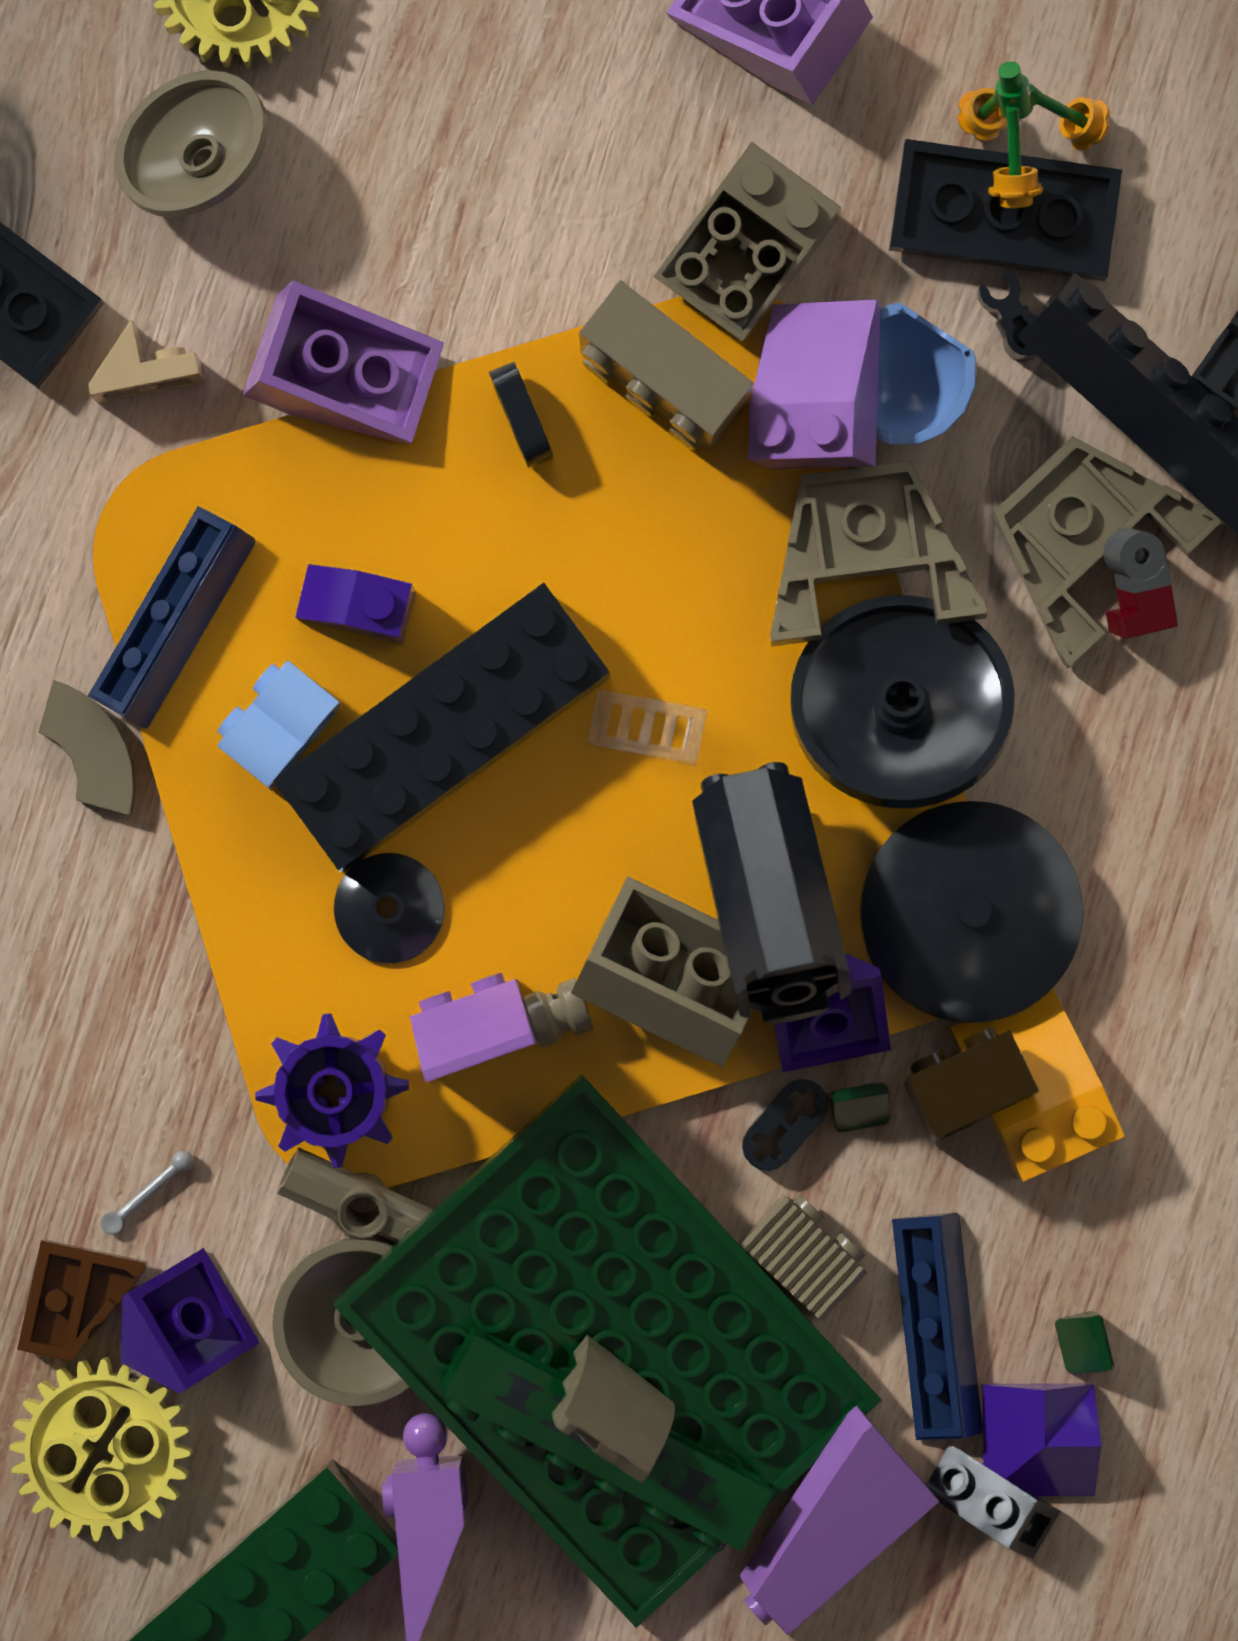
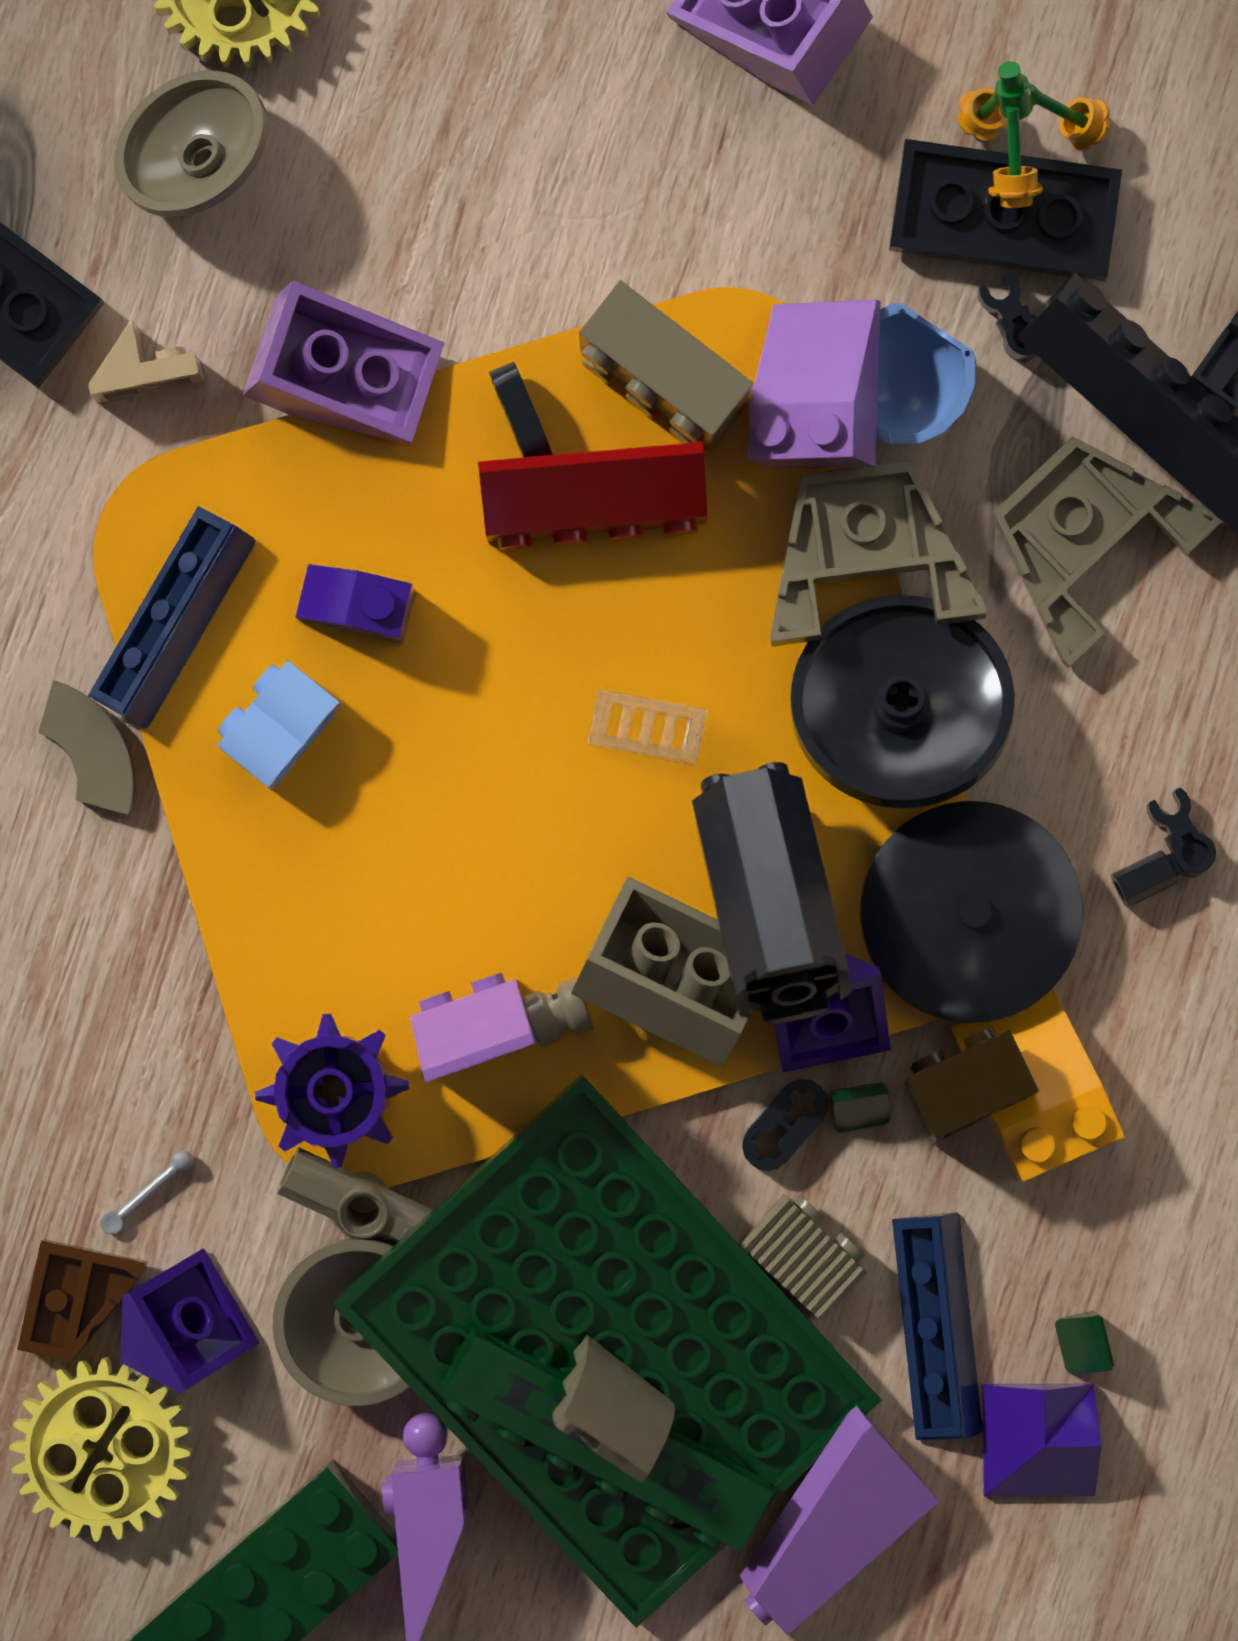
(418, 913): black dish -> none
(442, 728): black brick -> none
(594, 494): none -> red slope
(748, 242): dark tan slope -> none
(992, 1502): bracket -> none
(1141, 584): leg -> none
(1190, 855): none -> black bar

